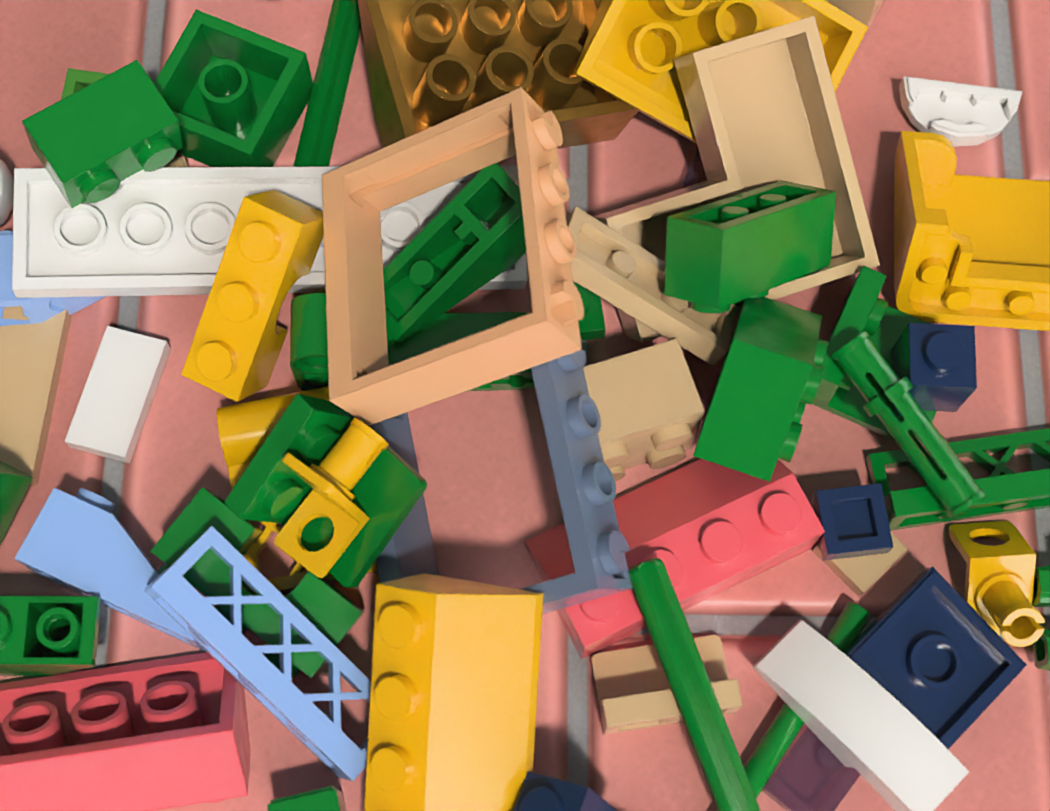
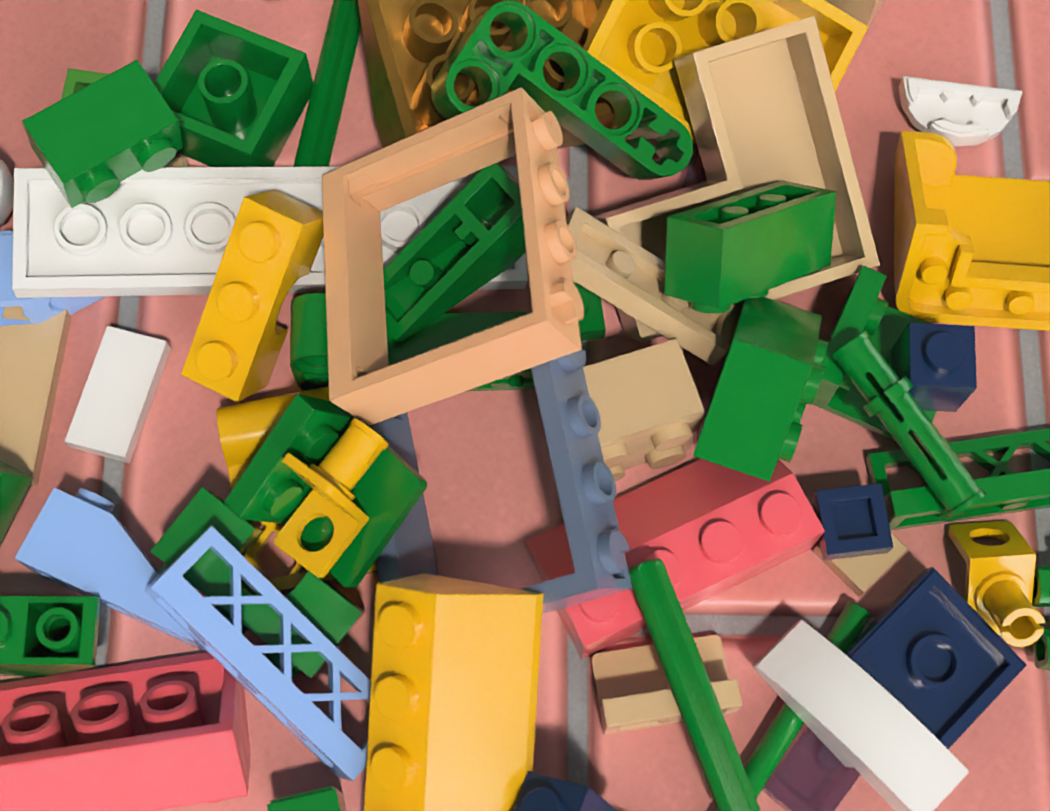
(575, 104): none -> green beam

